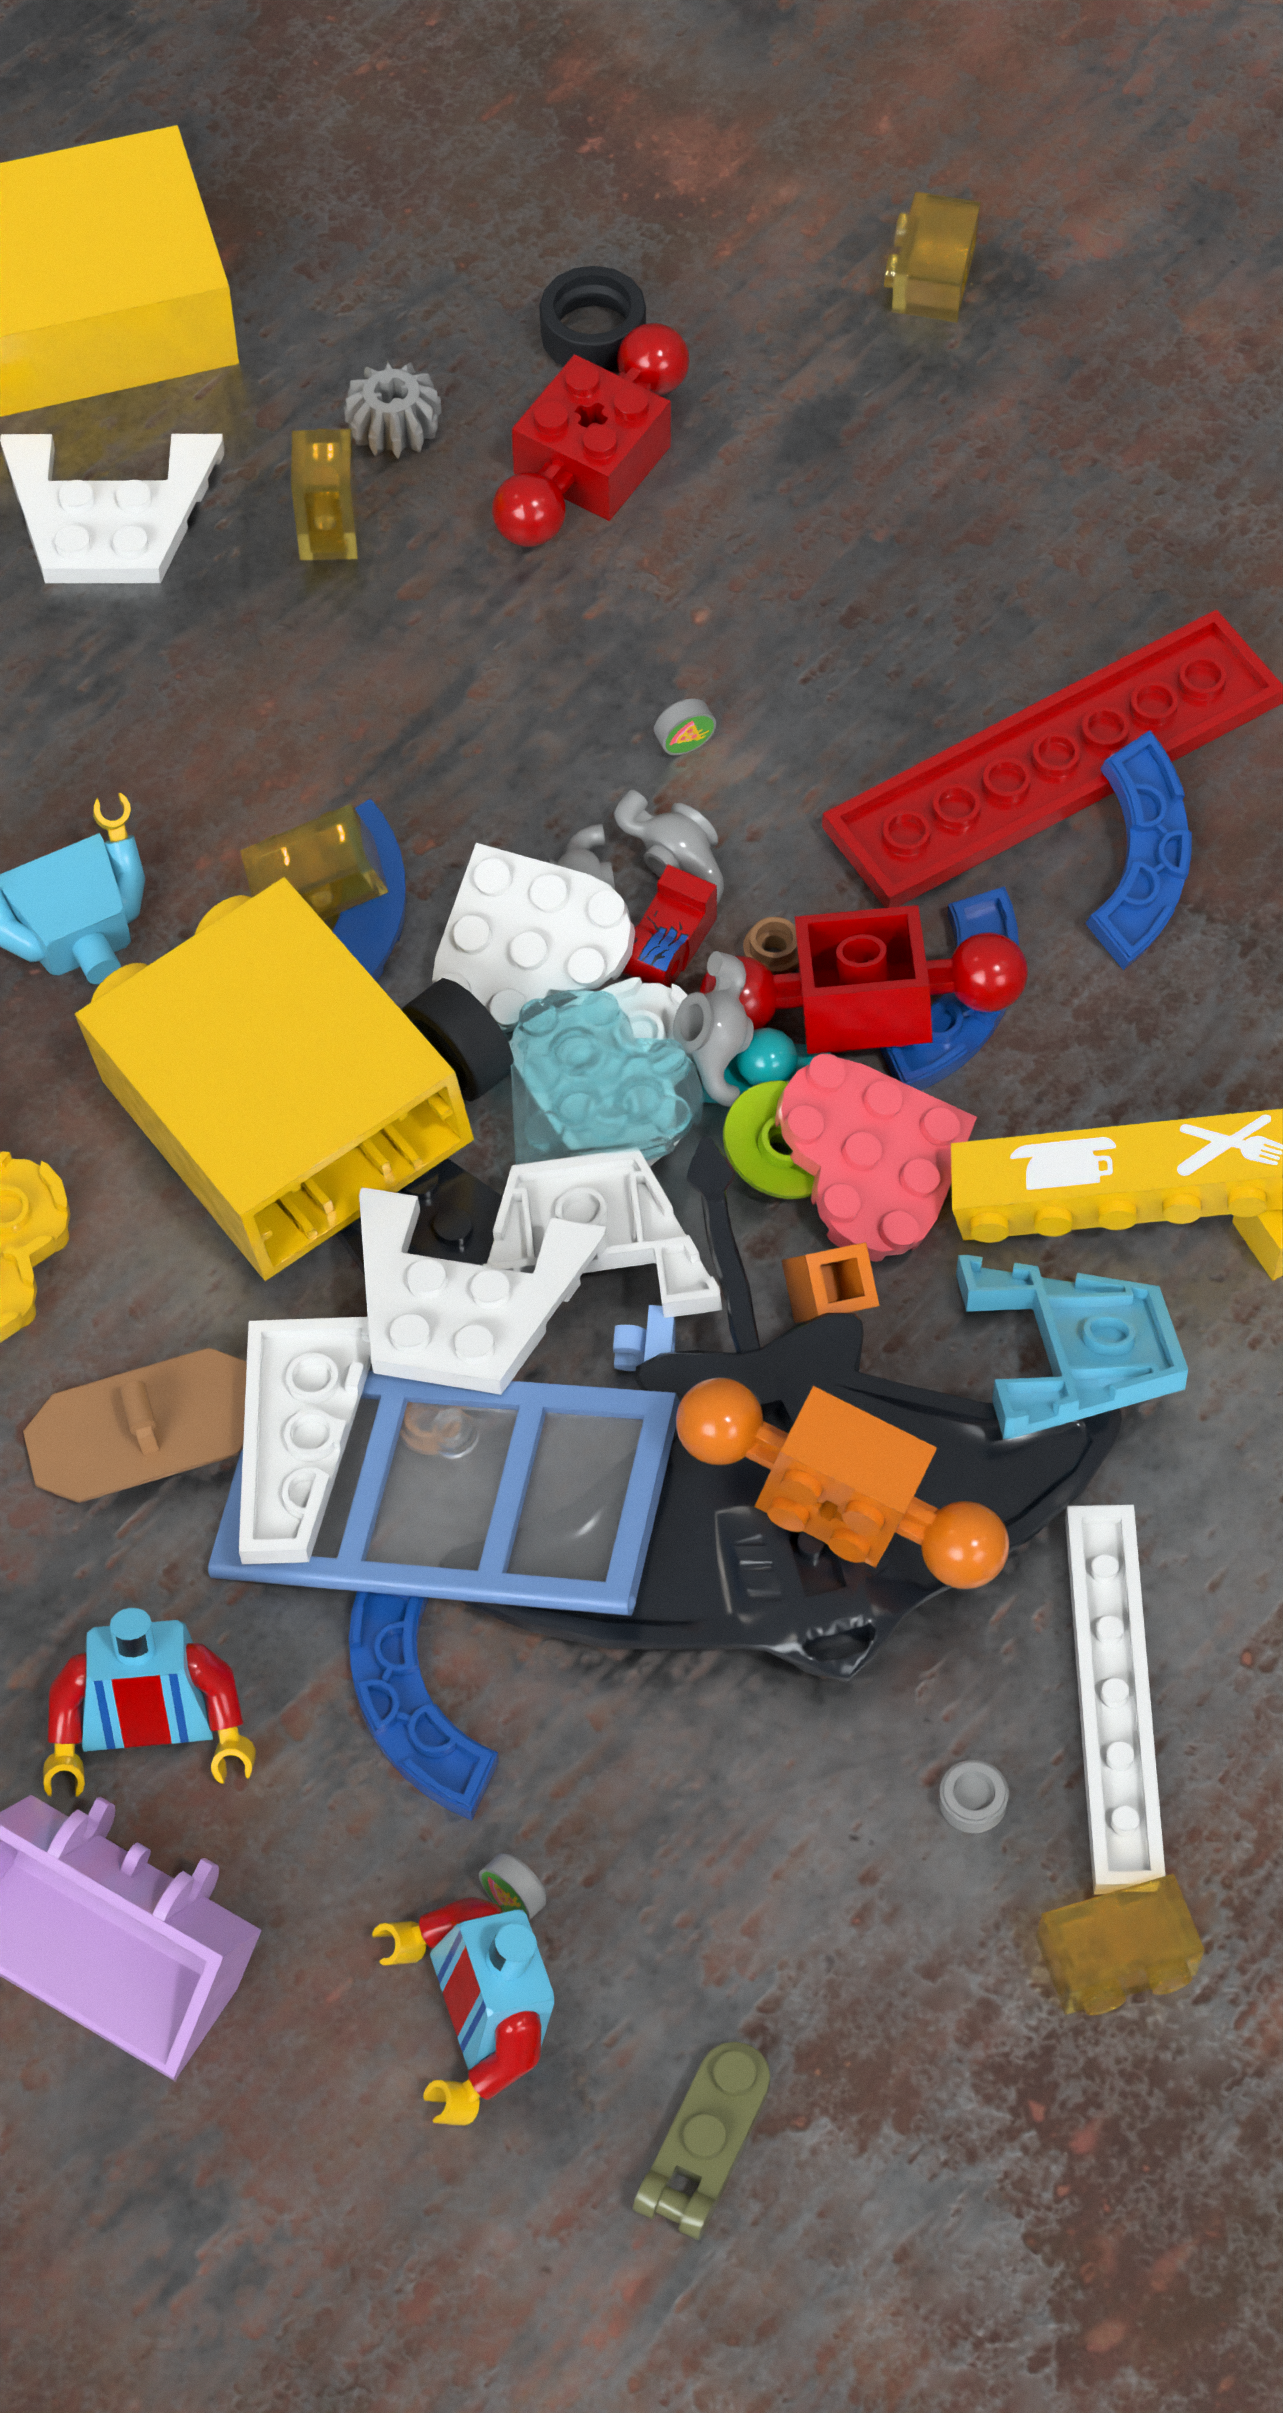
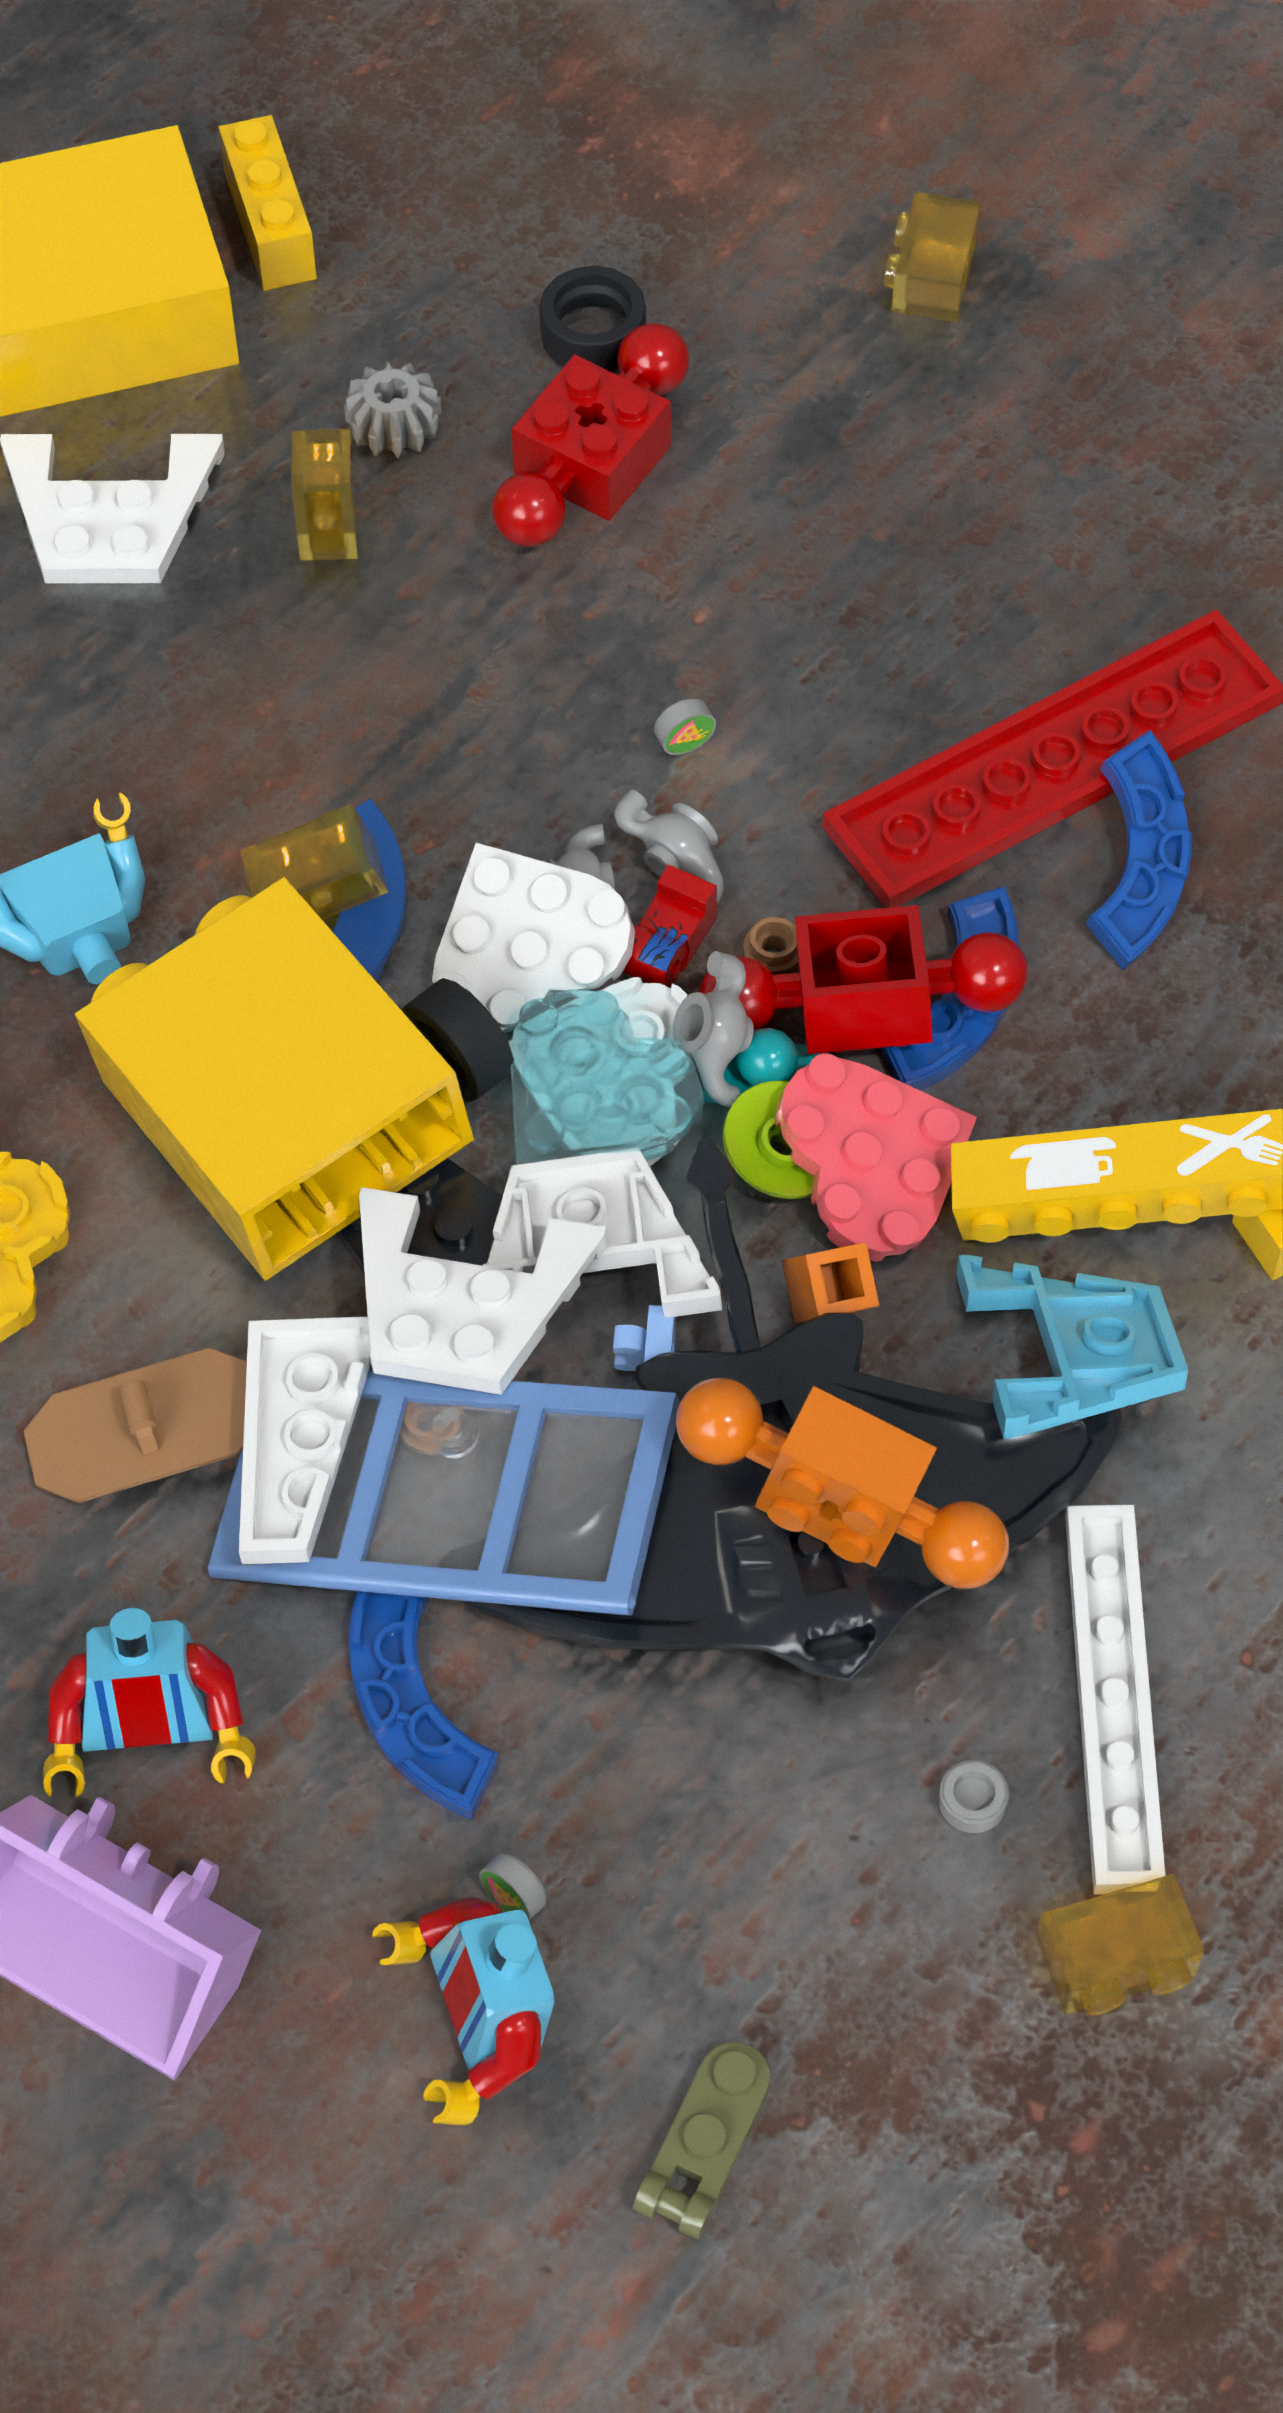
(267, 202): none -> yellow brick

